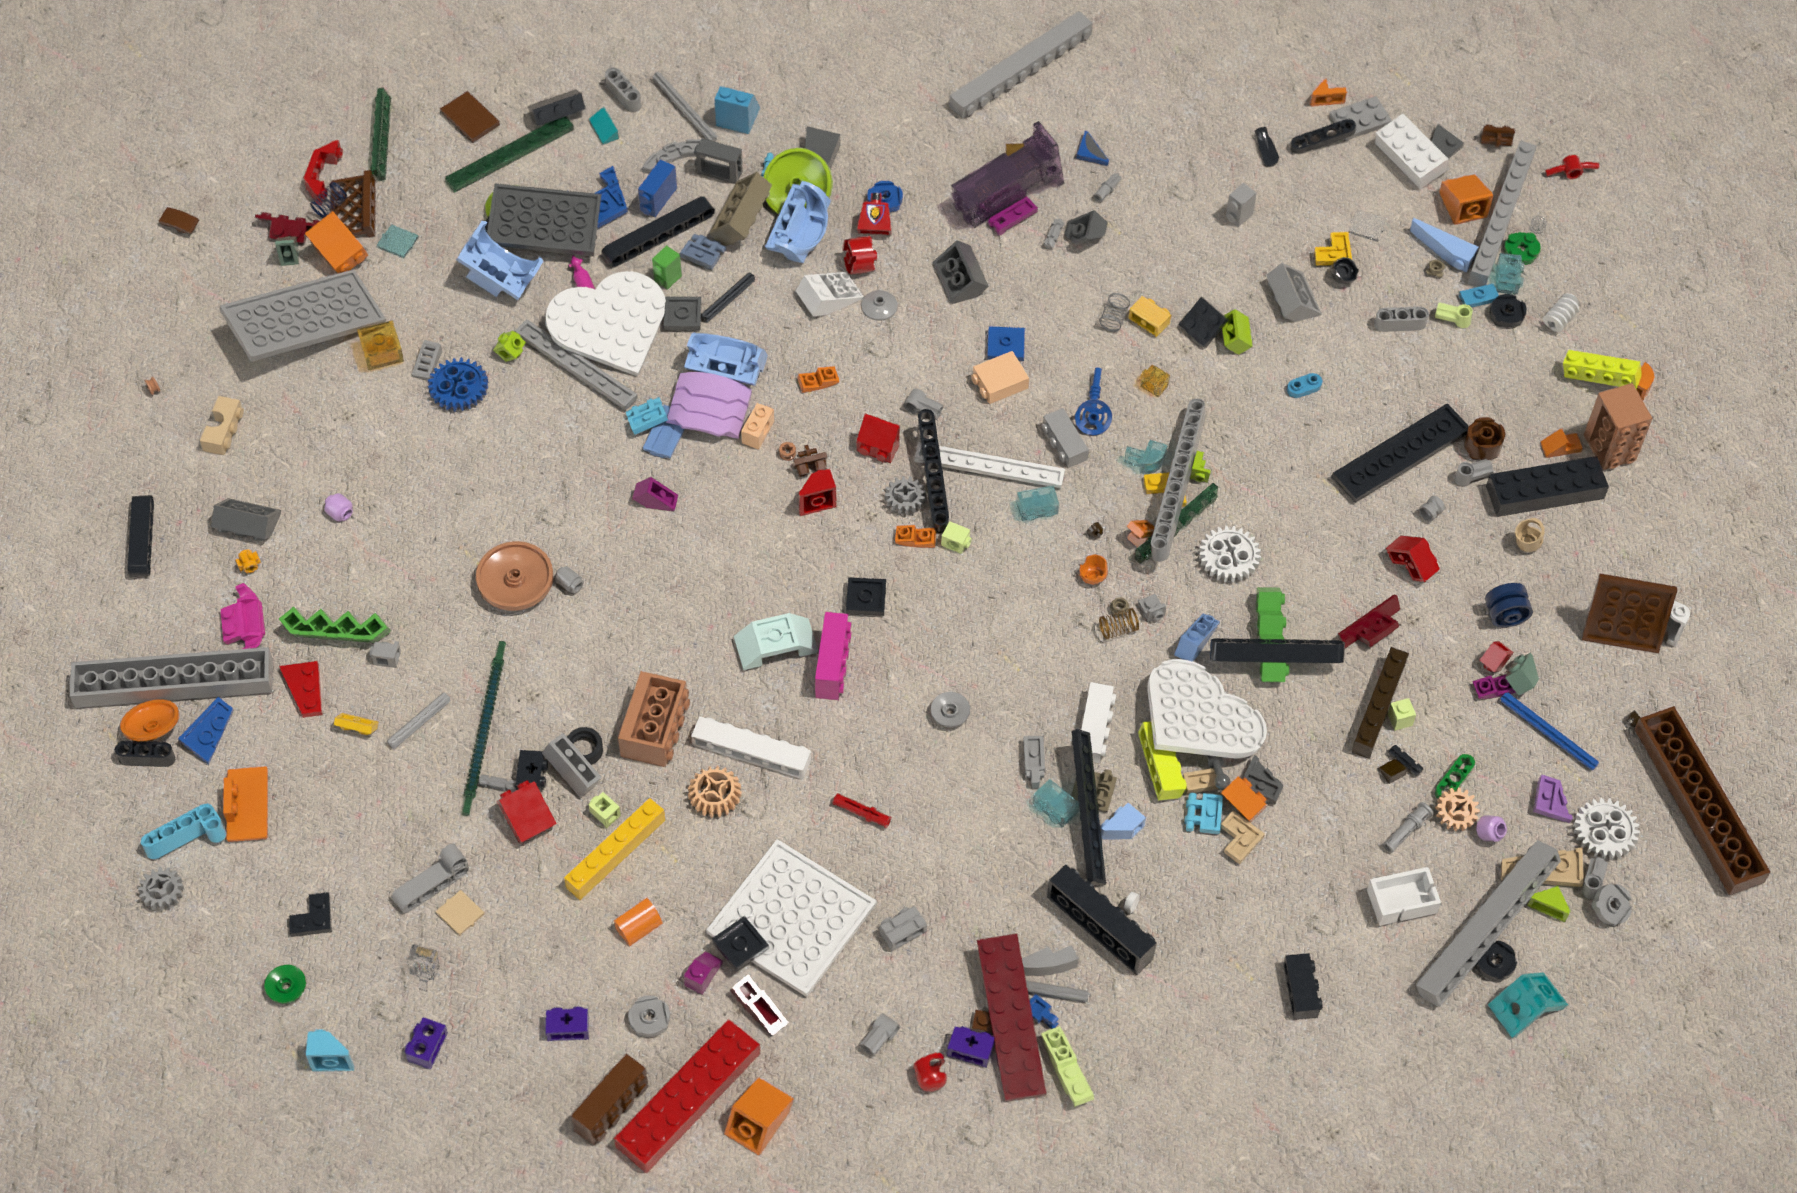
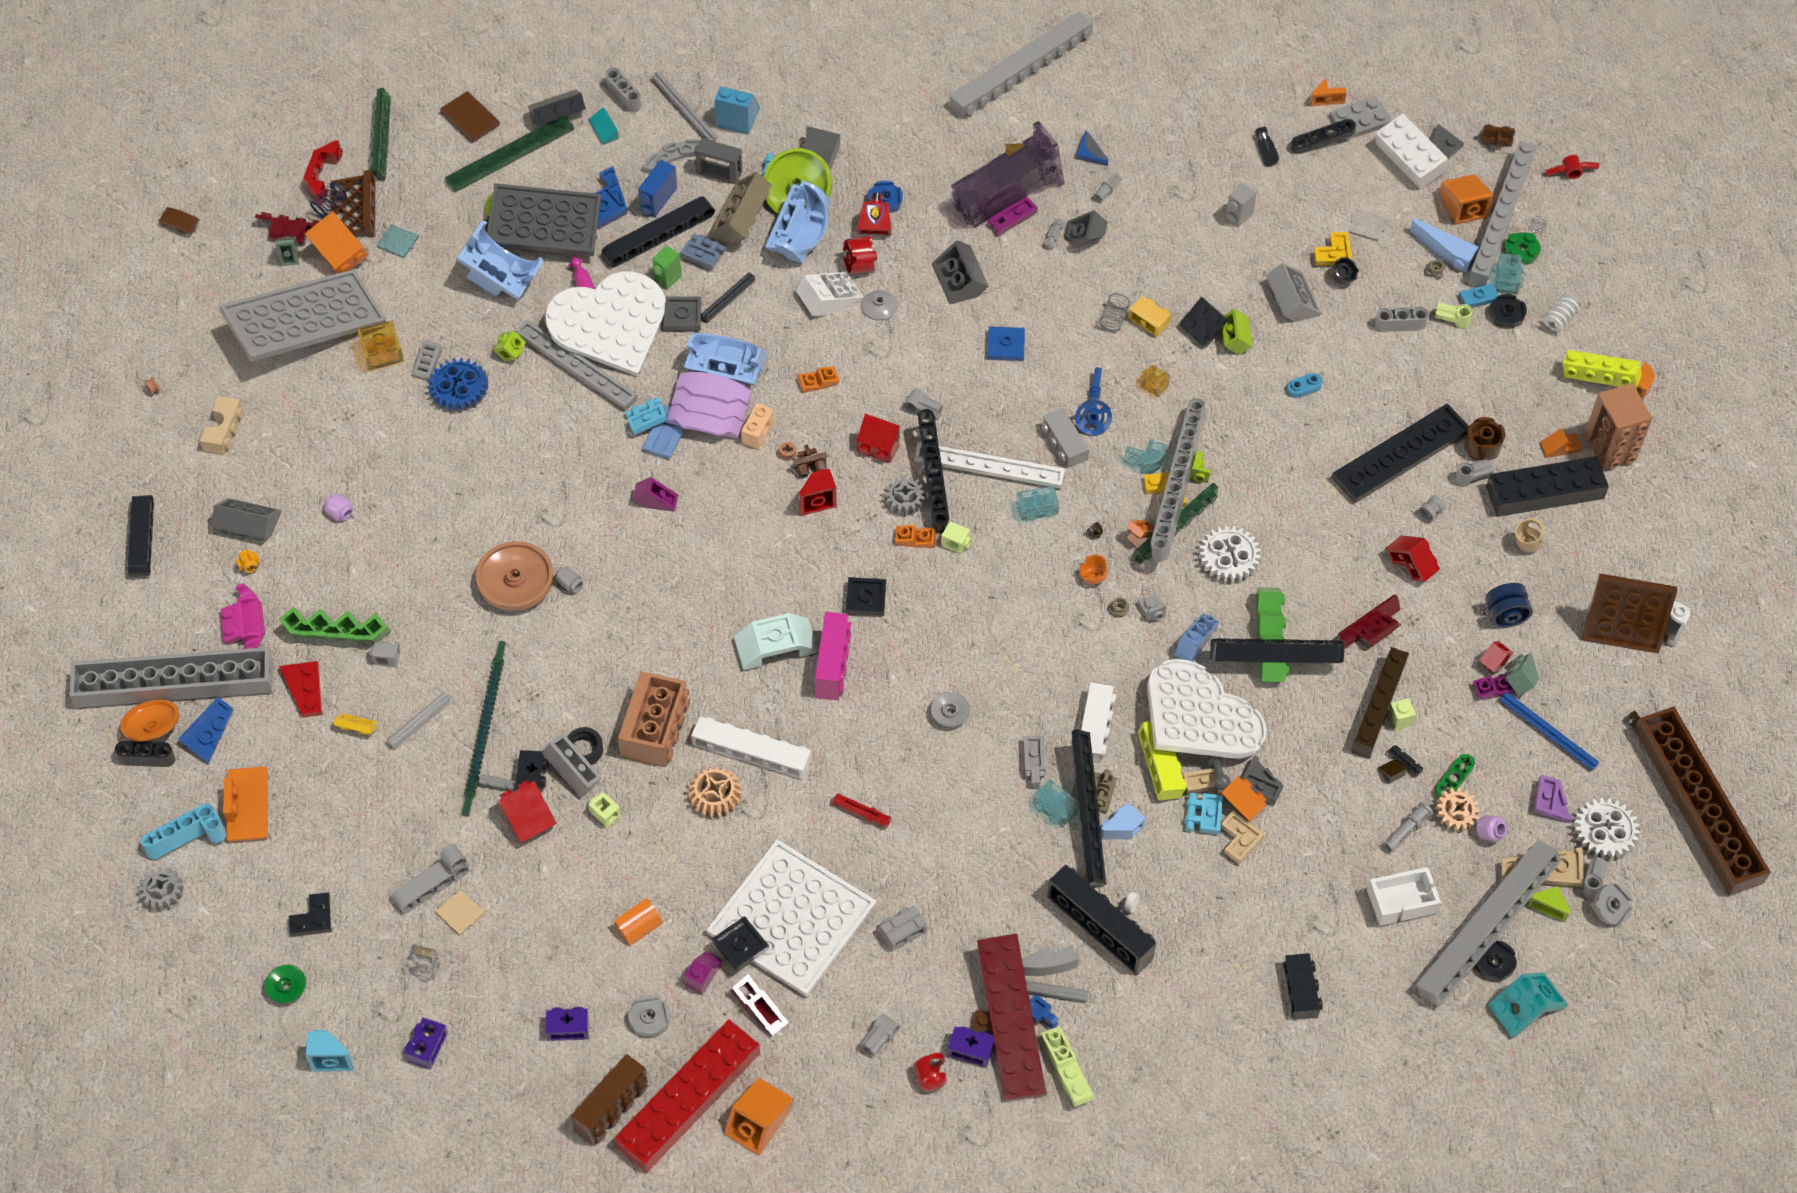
(614, 849): yellow brick -> none
(1000, 377): light nougat brick -> none
(1105, 621): pearl gold piece -> none

